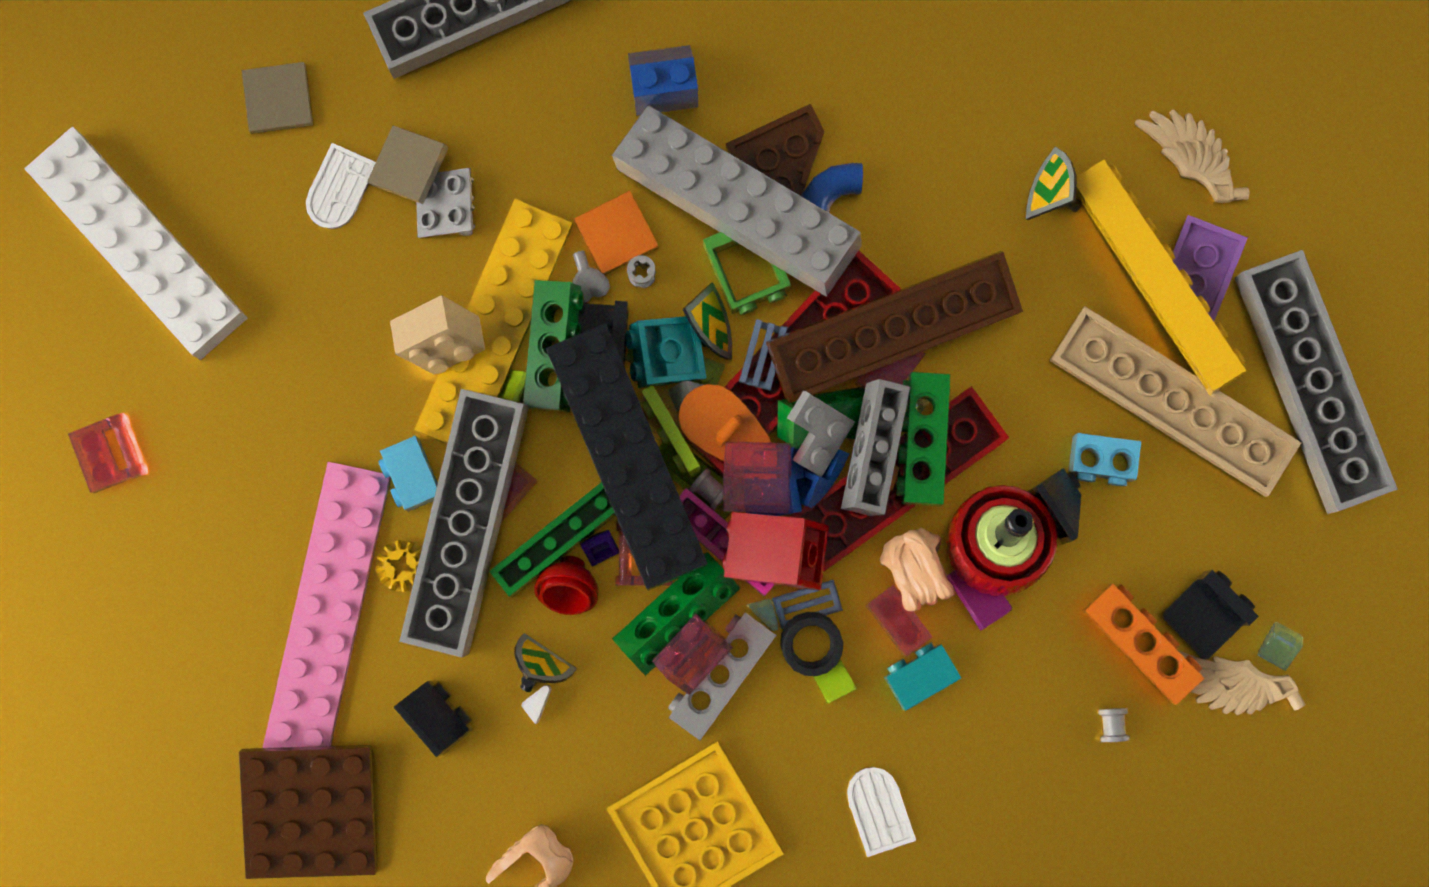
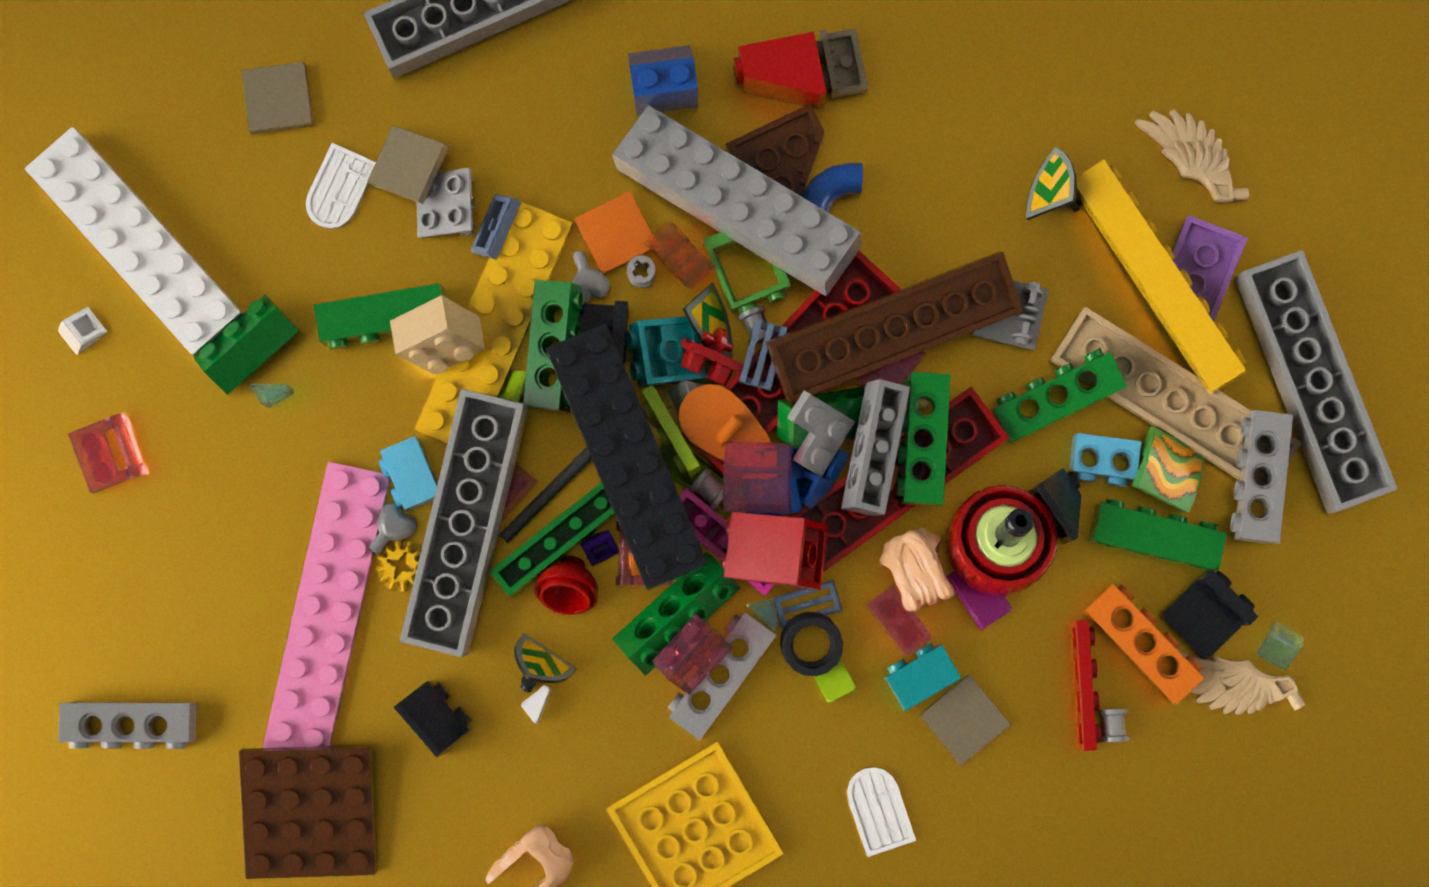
(76, 718): none -> light grey brick
(81, 330): none -> white slope
(245, 344): none -> green brick
(271, 393): none -> clear light blue slope
(368, 316): none -> green brick
(392, 526): none -> light grey rock
(495, 226): none -> sand blue tile
(546, 495): none -> dark grey bar
(678, 255): none -> clear orange brick
(697, 354): none -> red hips
(749, 318): none -> light grey bush
(782, 70): none -> red slope
(842, 63): none -> dark tan bracket
(964, 719): none -> dark tan tile
(1024, 327): none -> light grey hinge
(1086, 699): none -> red plate
(1107, 382): none -> green brick
(1157, 536): none -> green brick
(1169, 470): none -> slope
(1277, 430): none -> light grey brick

